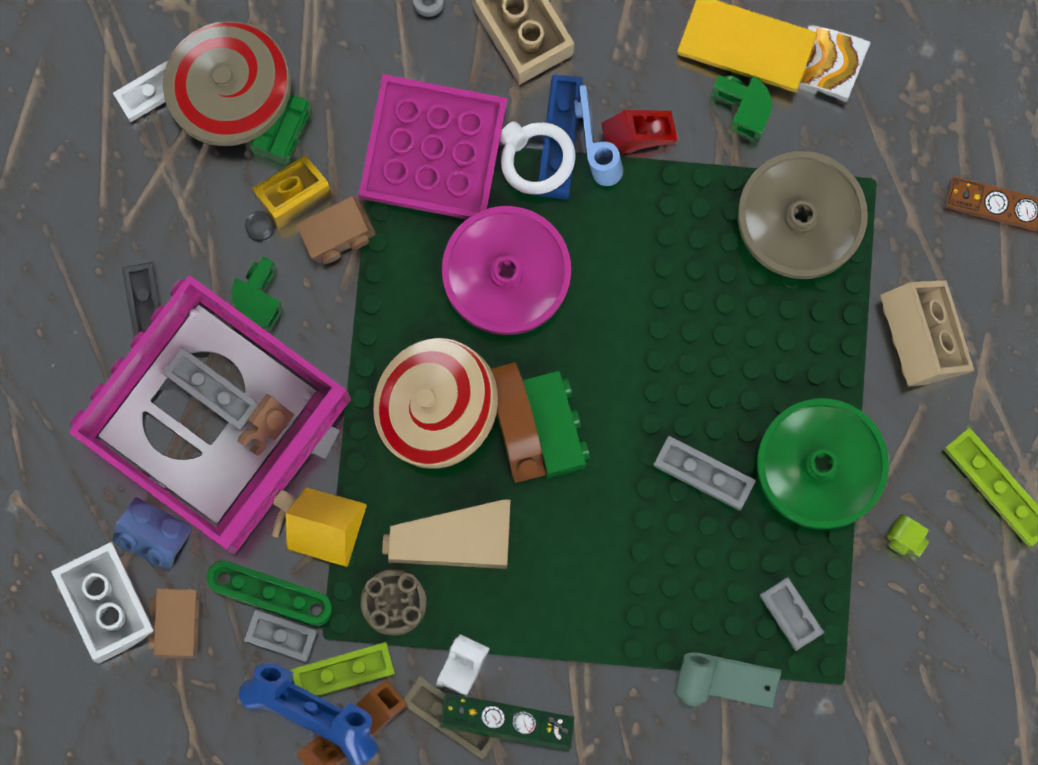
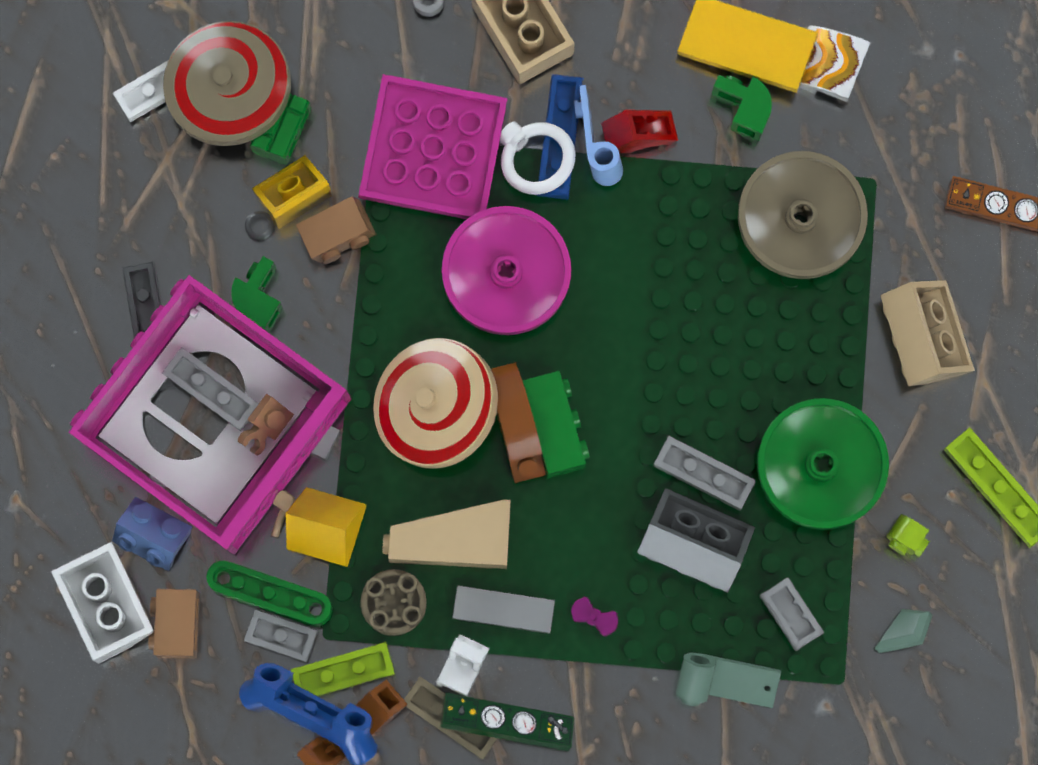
(503, 609): none -> light grey tile
(604, 621): none -> magenta piece
(696, 540): none -> dark grey slope
(905, 631): none -> sand green piece

